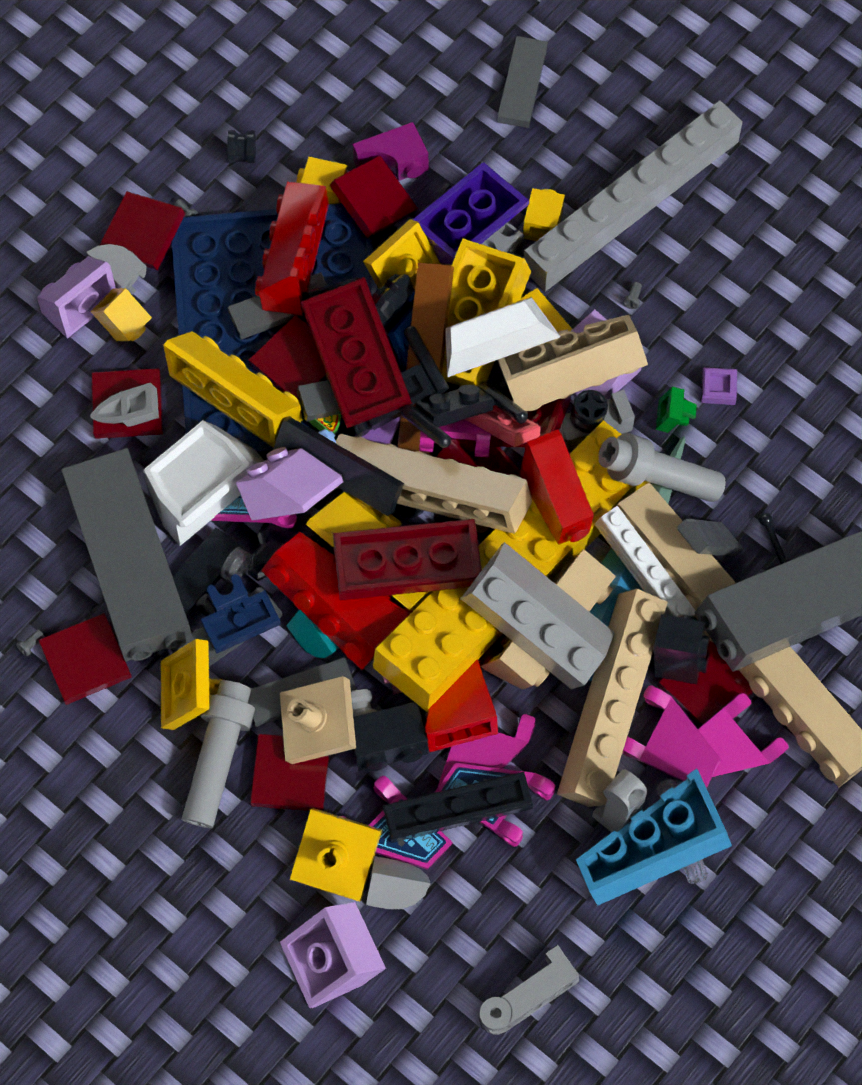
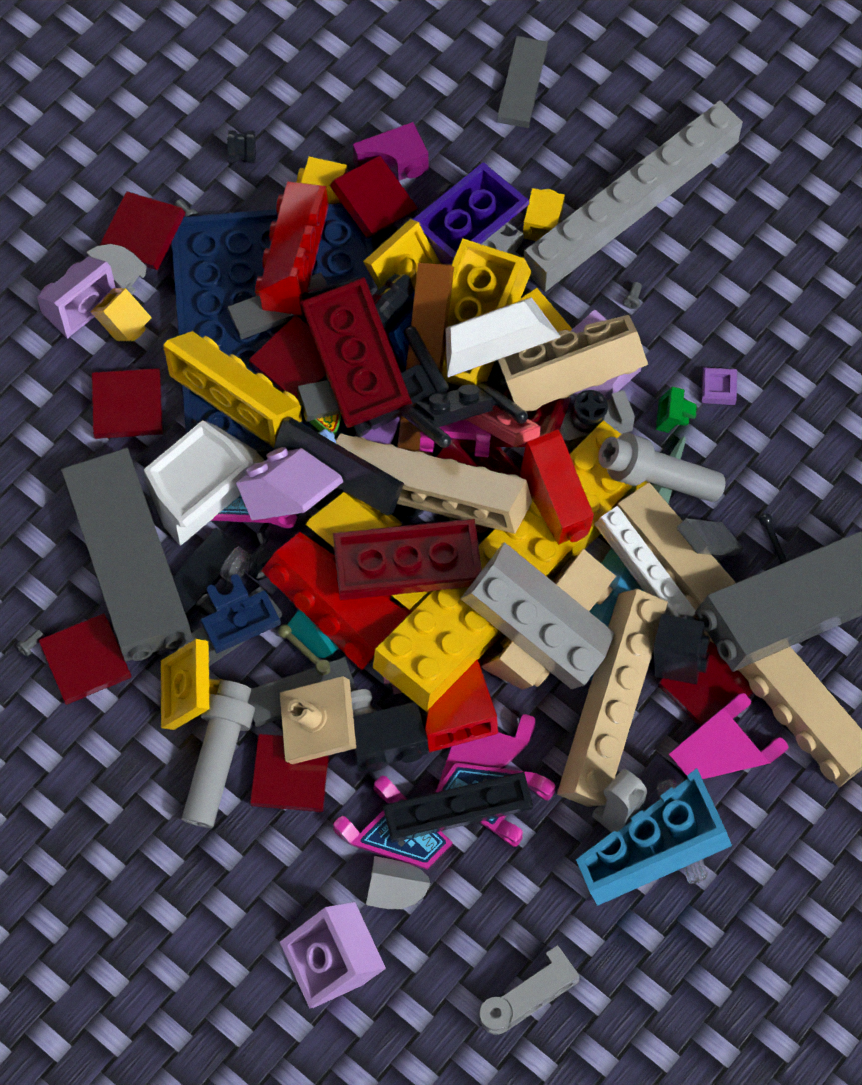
(129, 406): light grey plate -> none
(322, 666): none -> olive hinge
(336, 854): yellow tile -> none
(675, 743): dark pink flag -> none

